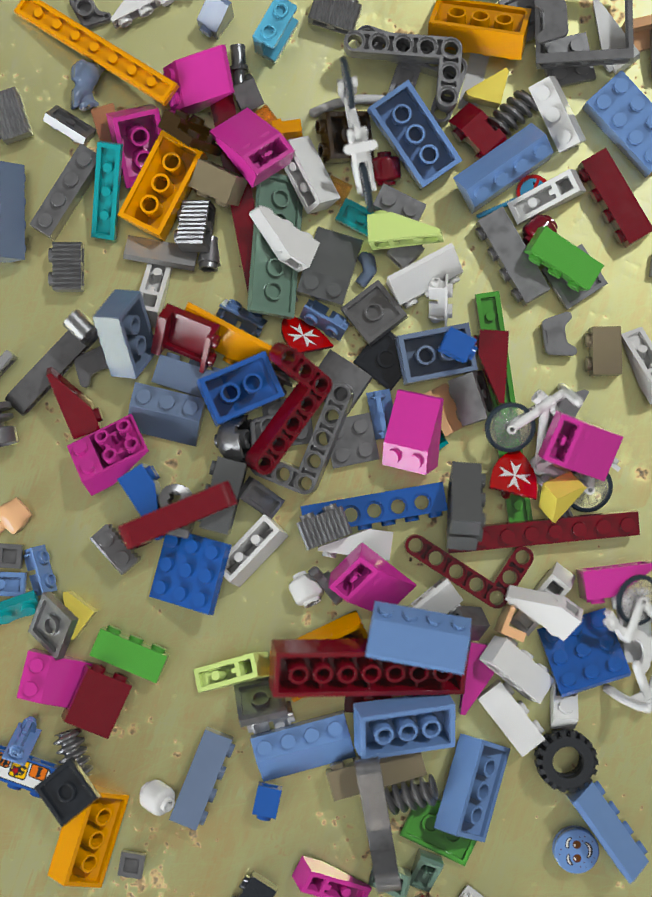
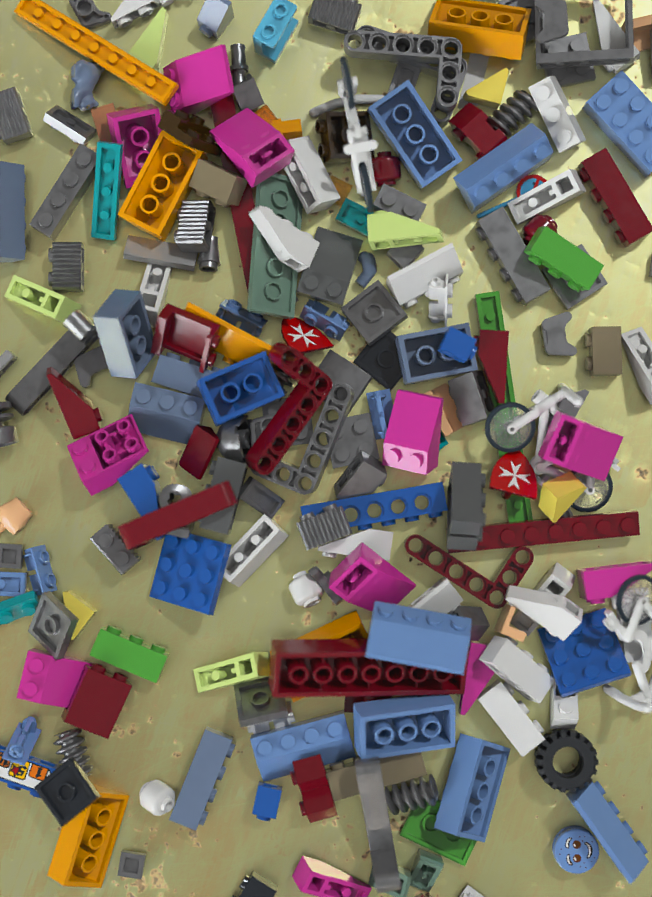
(41, 299): none -> yellowish green slope
(150, 44): none -> yellowish green slope
(199, 451): none -> dark red slope
(314, 787): none -> dark red brick
(360, 477): none -> flat silver slope

